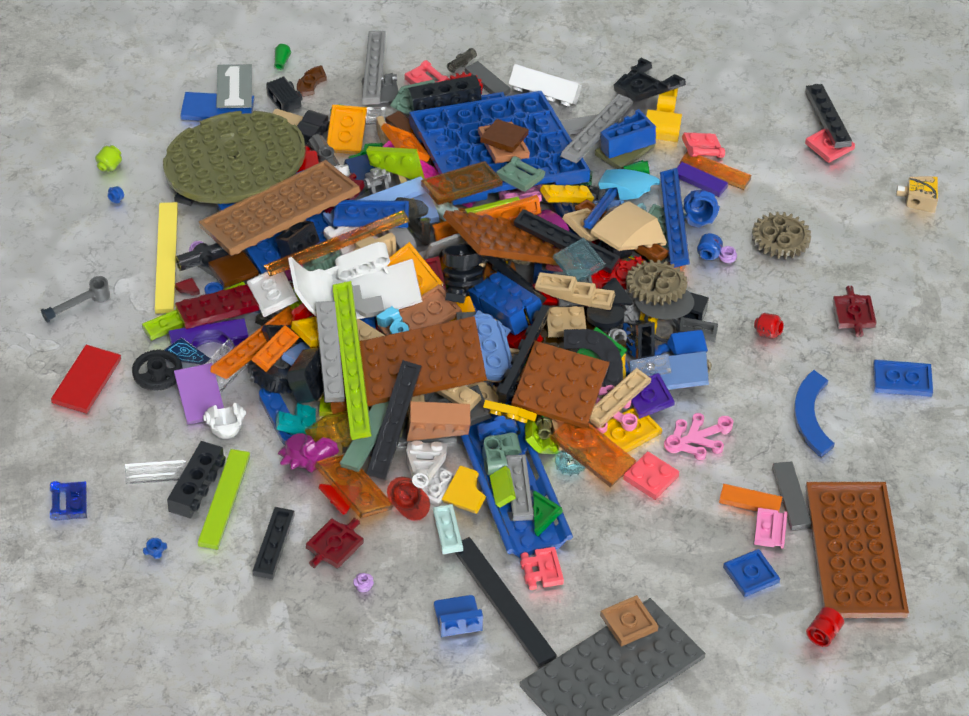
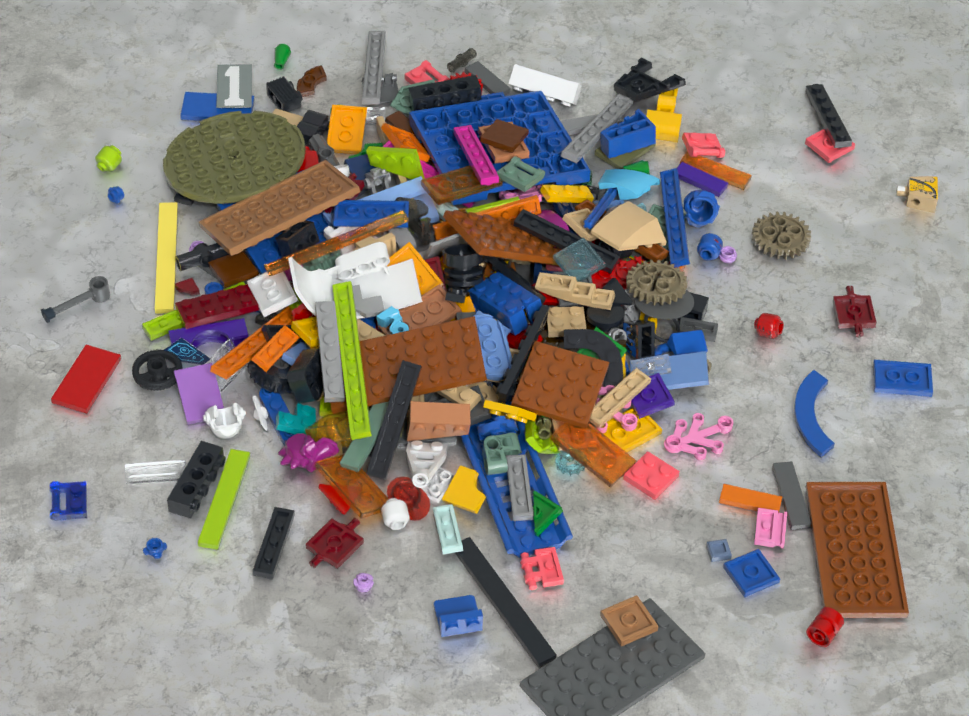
(260, 413): none -> white piece
(395, 514): none -> white head
(476, 155): none -> dark pink plate
(502, 486): lime tile -> none
(718, 550): none -> sand blue tile

